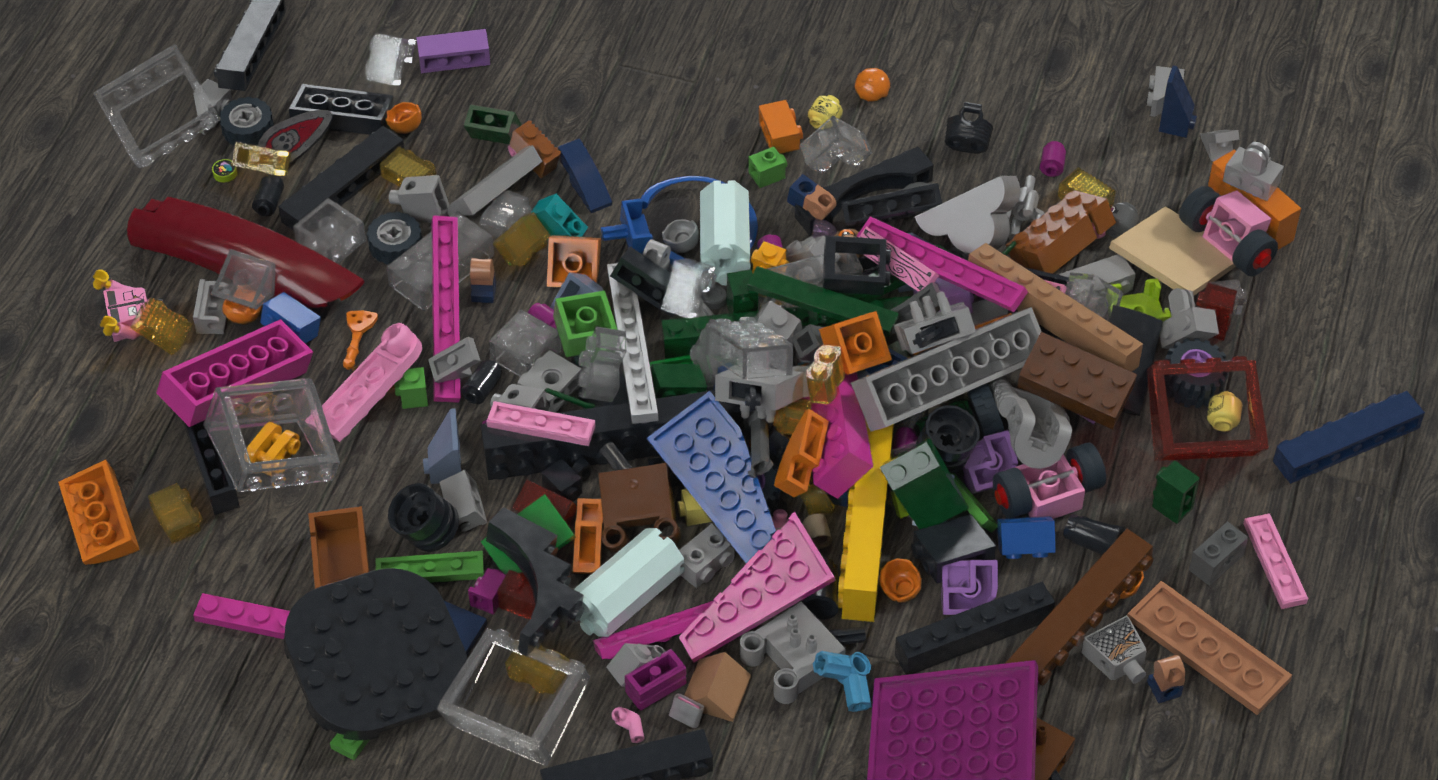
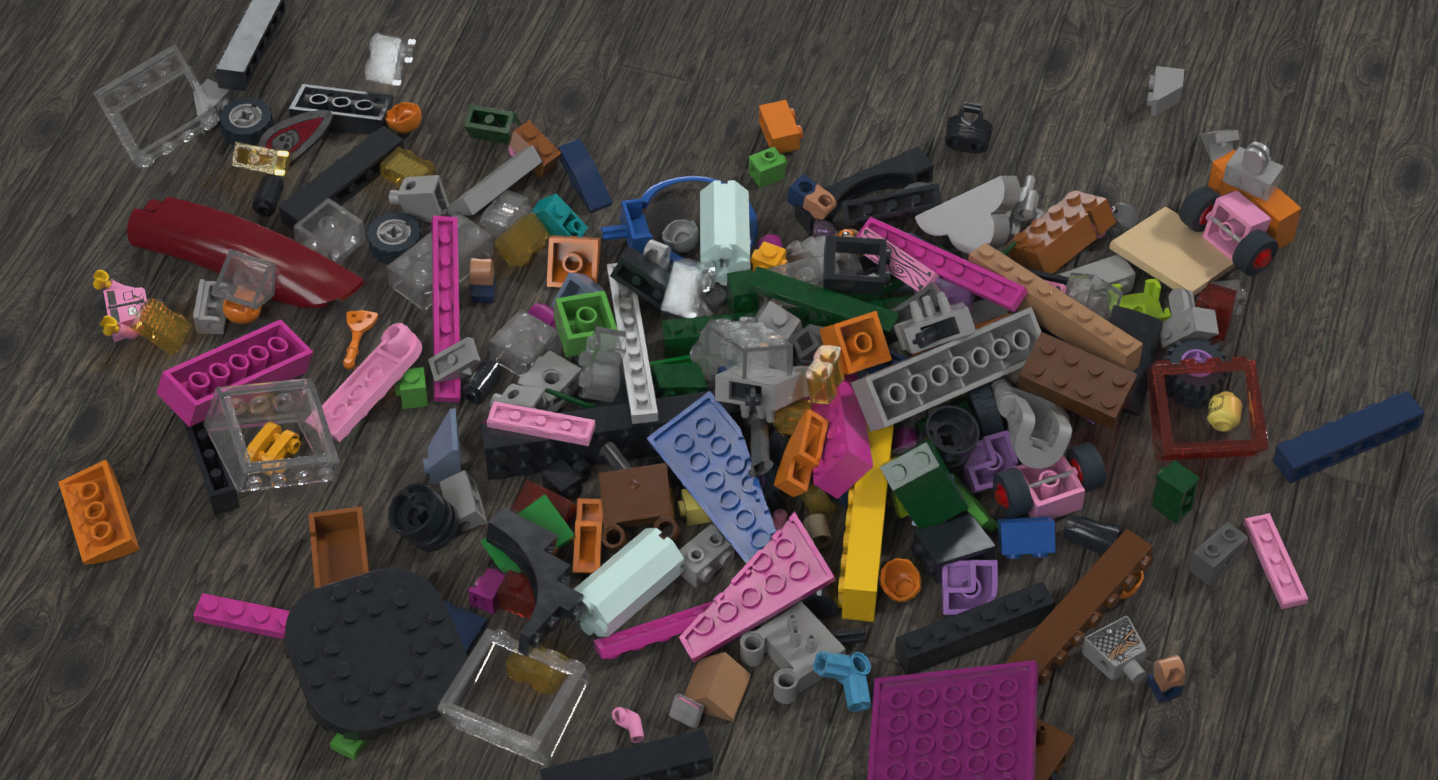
(175, 513): clear yellow brick -> none
(224, 171): tile -> none
(294, 314): brick -> none
(439, 566): bright green plate -> none
(453, 51): medium lavender brick -> none
(630, 658): light grey slope -> none
(655, 679): magenta brick -> none
(823, 109): light yellow head -> none
(835, 142): clear brick -> none
(872, 84): orange hair -> none
(1053, 159): magenta brick -> none
(1083, 182): clear yellow brick -> none
(1177, 107): dark blue slope -> none
(1209, 647): nougat plate -> none

